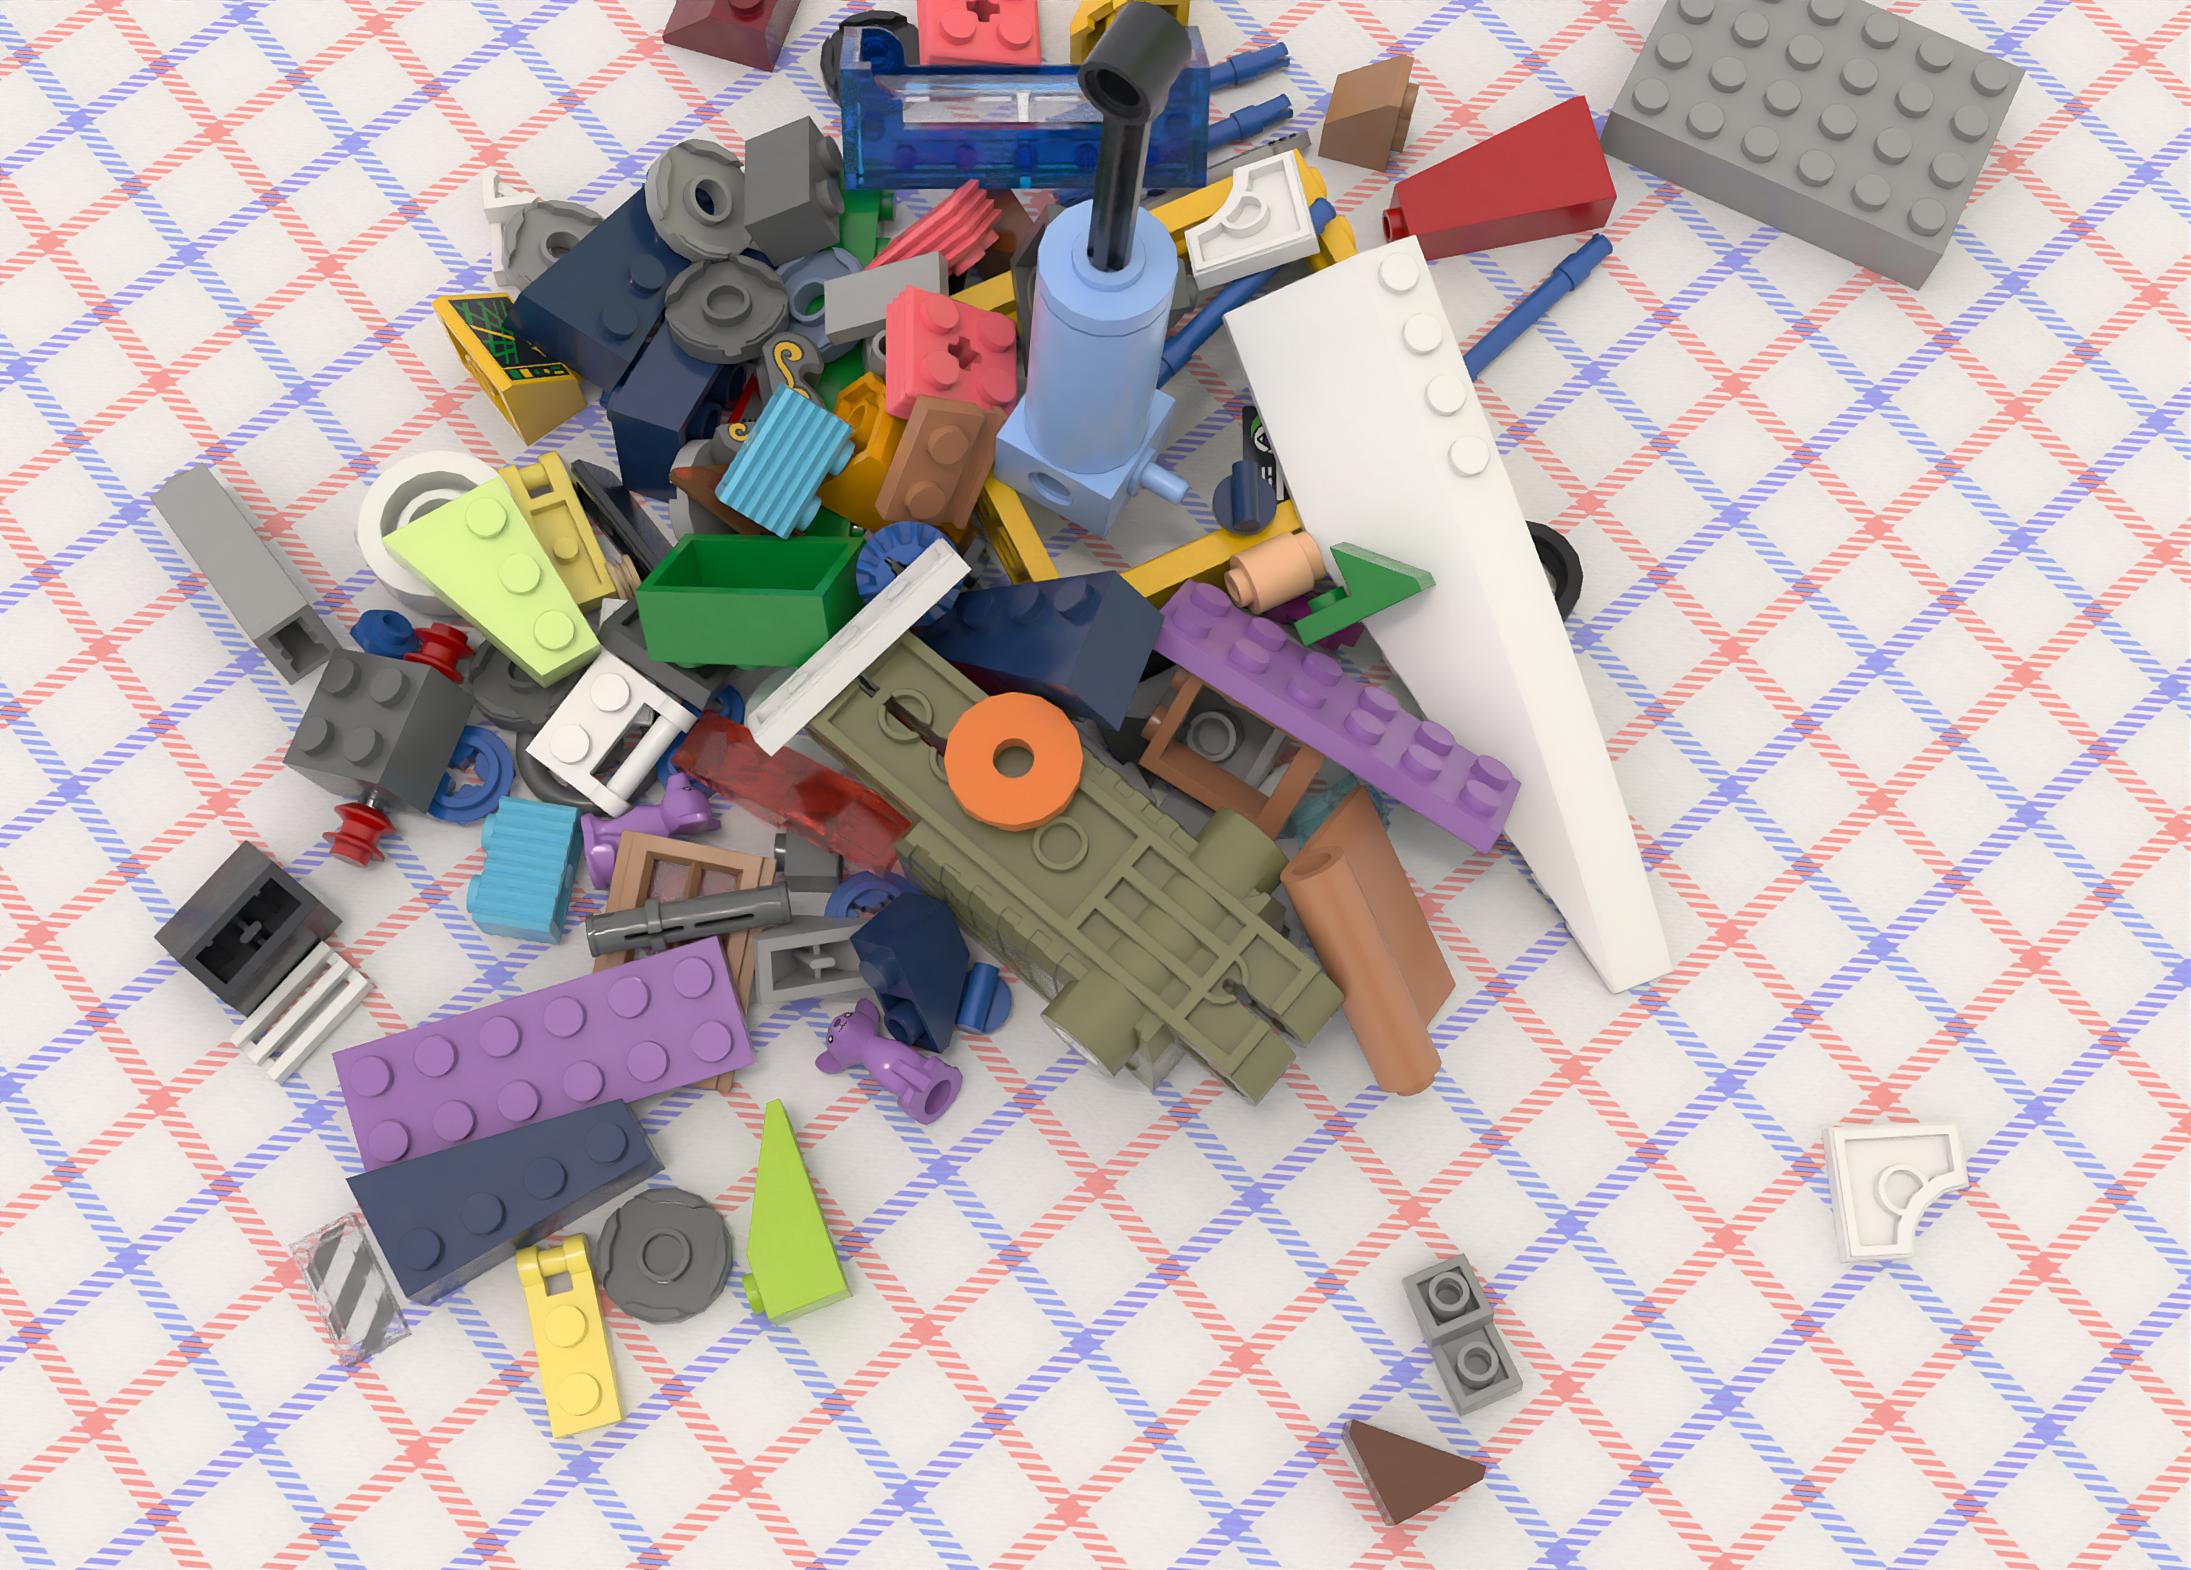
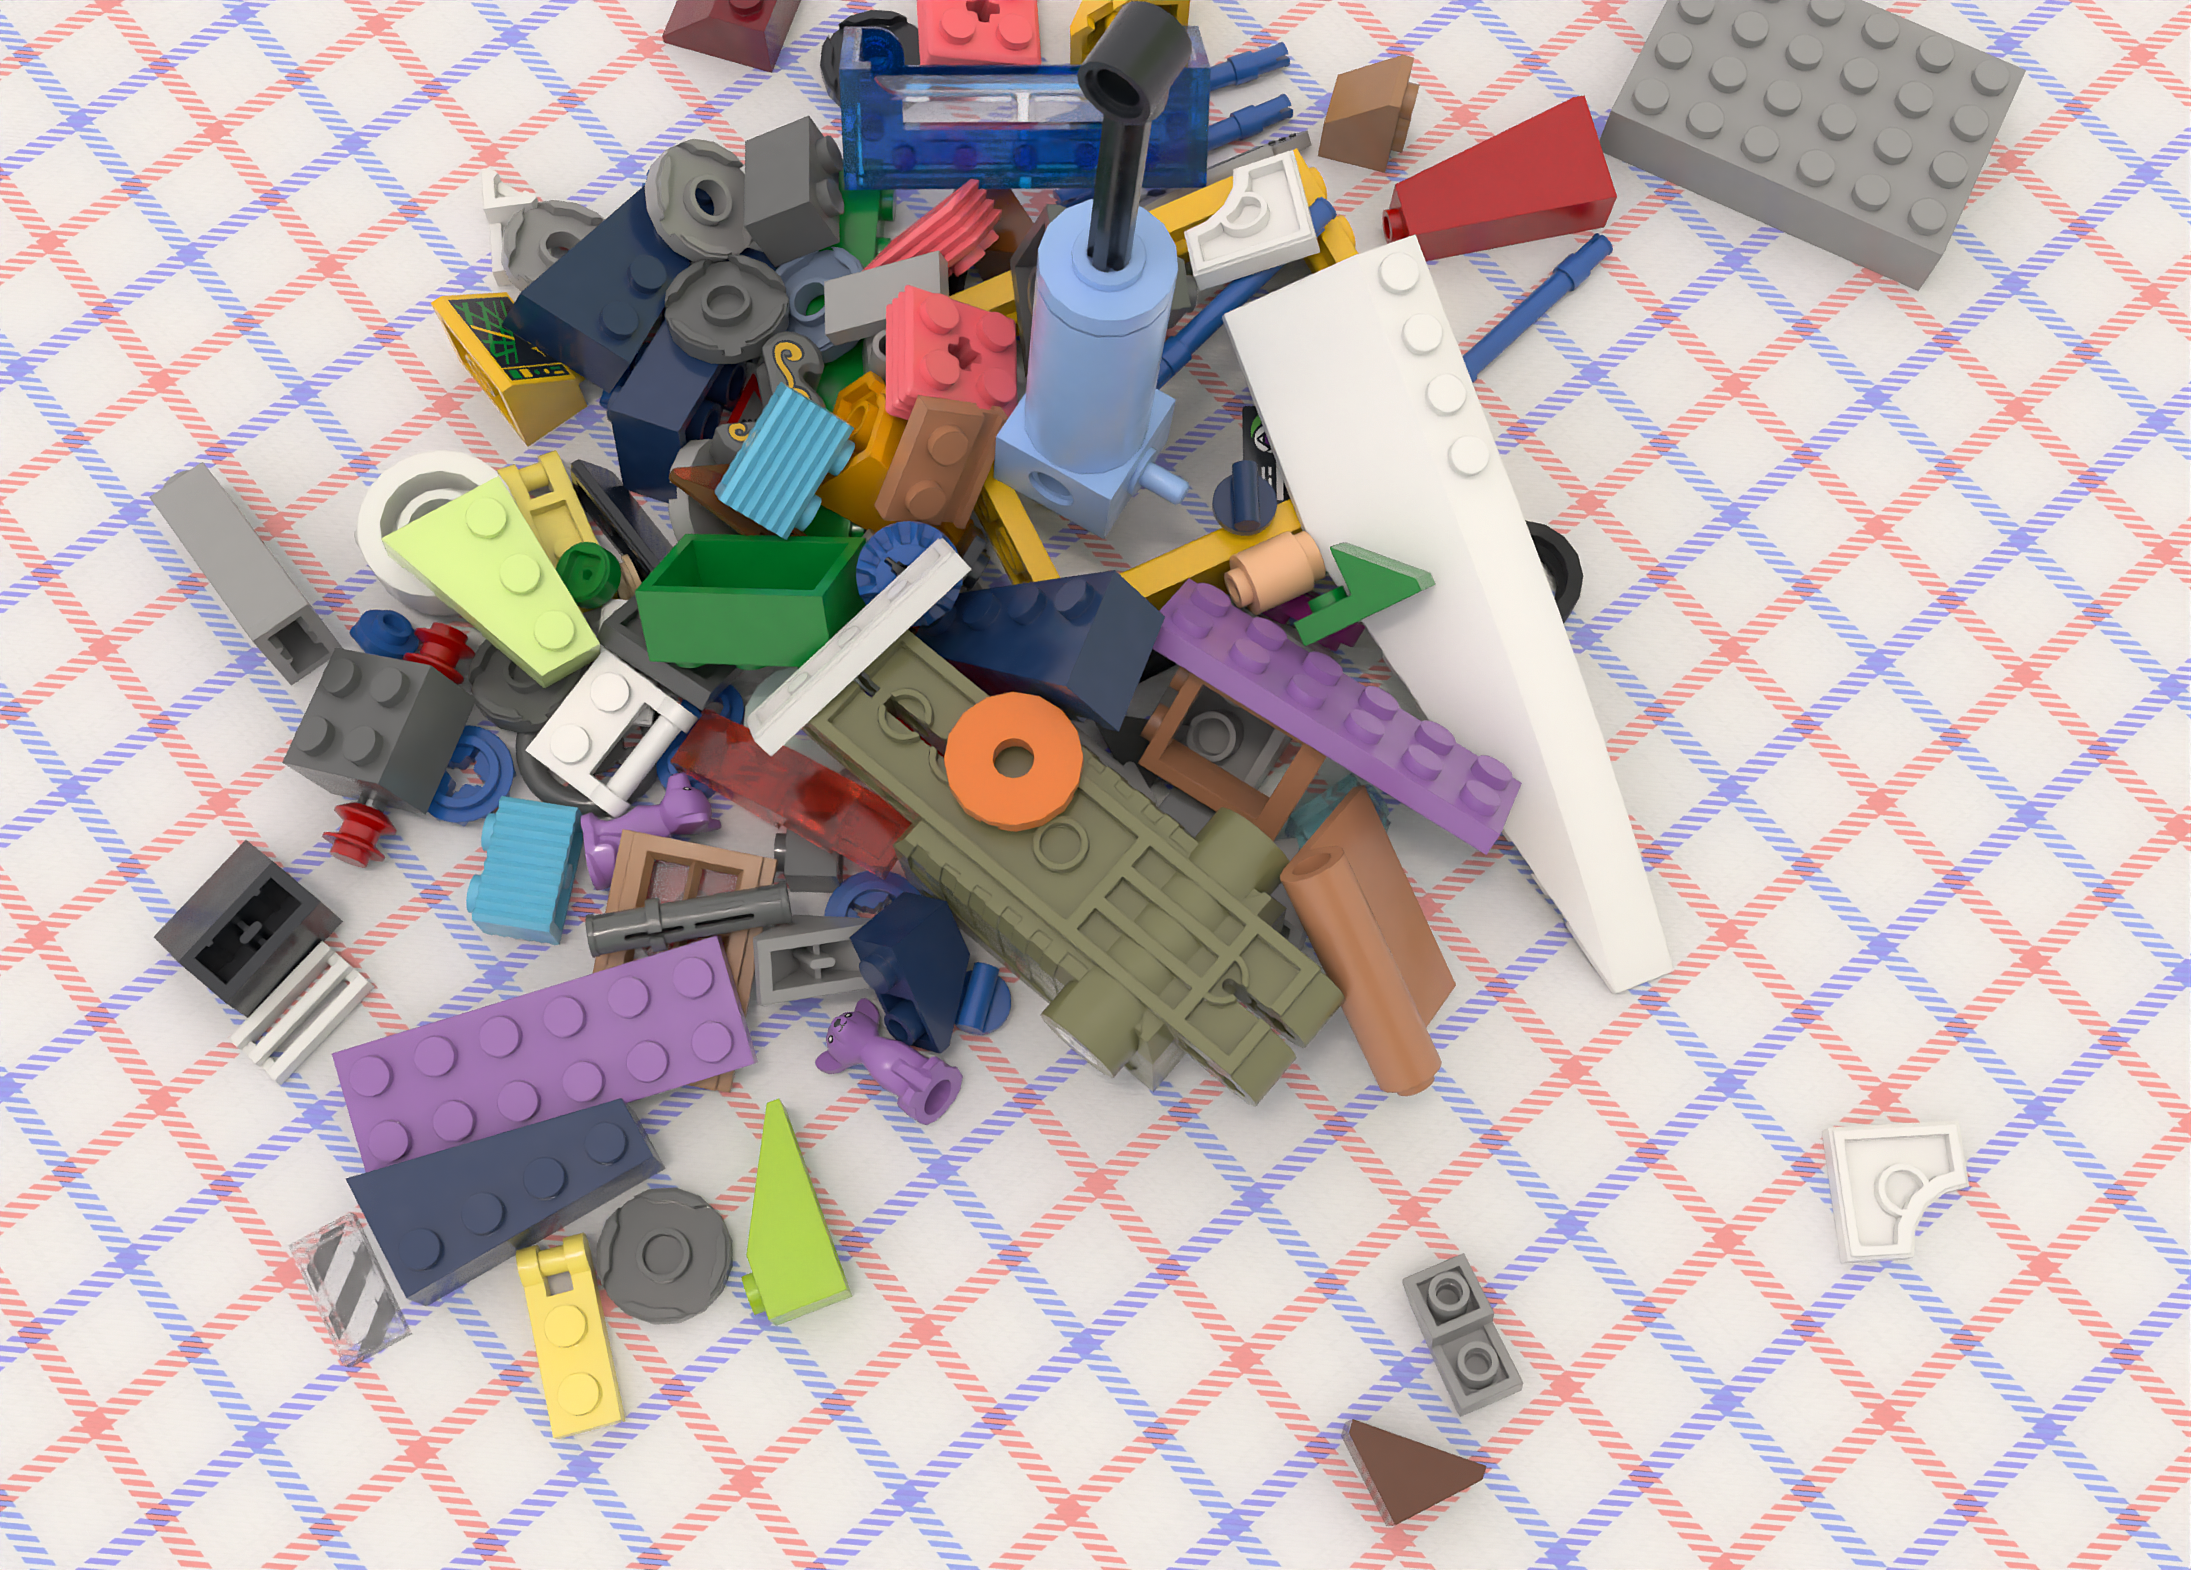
(589, 574): none -> green tile

